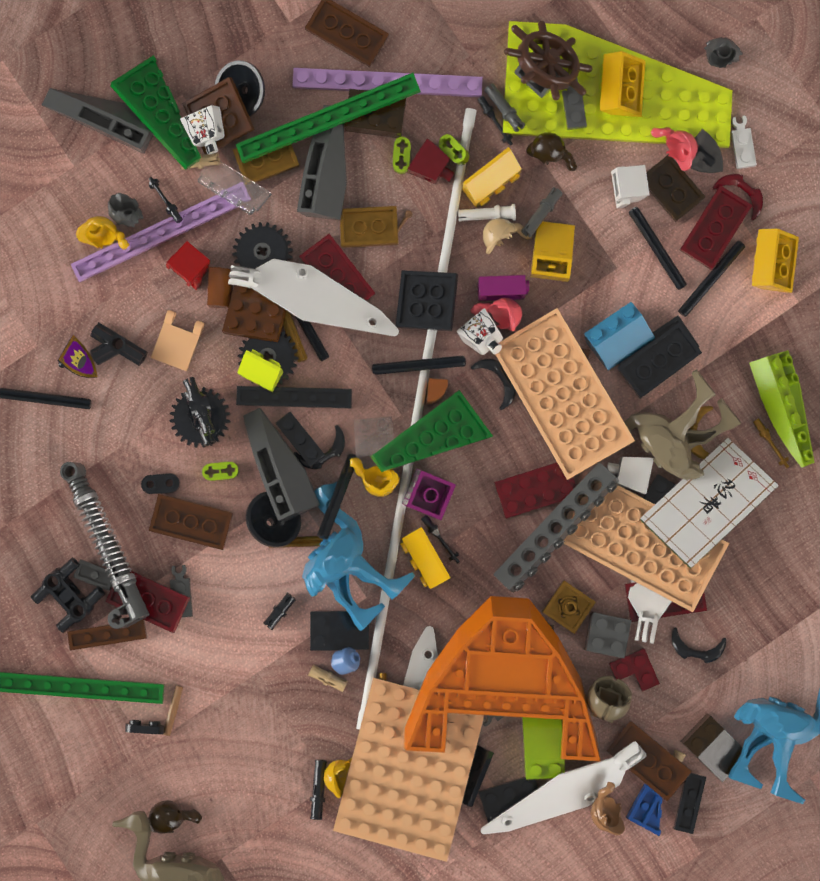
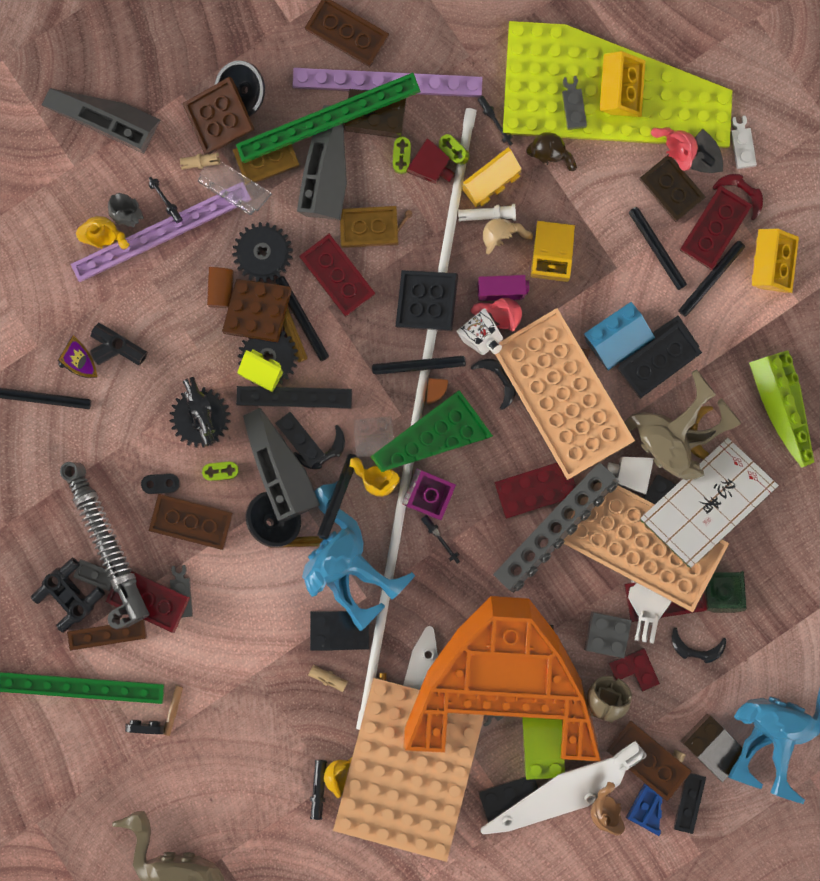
(155, 106): green wing -> none
(169, 816): dark brown piece -> none
(175, 344): light nougat flag -> none
(189, 264): red plate -> none
(205, 128): white torso -> none
(279, 611): black pin -> none
(312, 296): white wing -> none
(345, 661): medium blue head -> none
(425, 558): yellow slope -> none
(477, 773): black plate -> none
(509, 113): dark grey pin -> none
(543, 67): reddish brown brick -> none
(545, 207): dark grey pin -> none
(571, 620): pearl gold plate -> none
(629, 184): white plate -> none
(722, 52): dark grey hair -> none
(726, 592): none -> clear green slope
(766, 435): pearl gold piece -> none

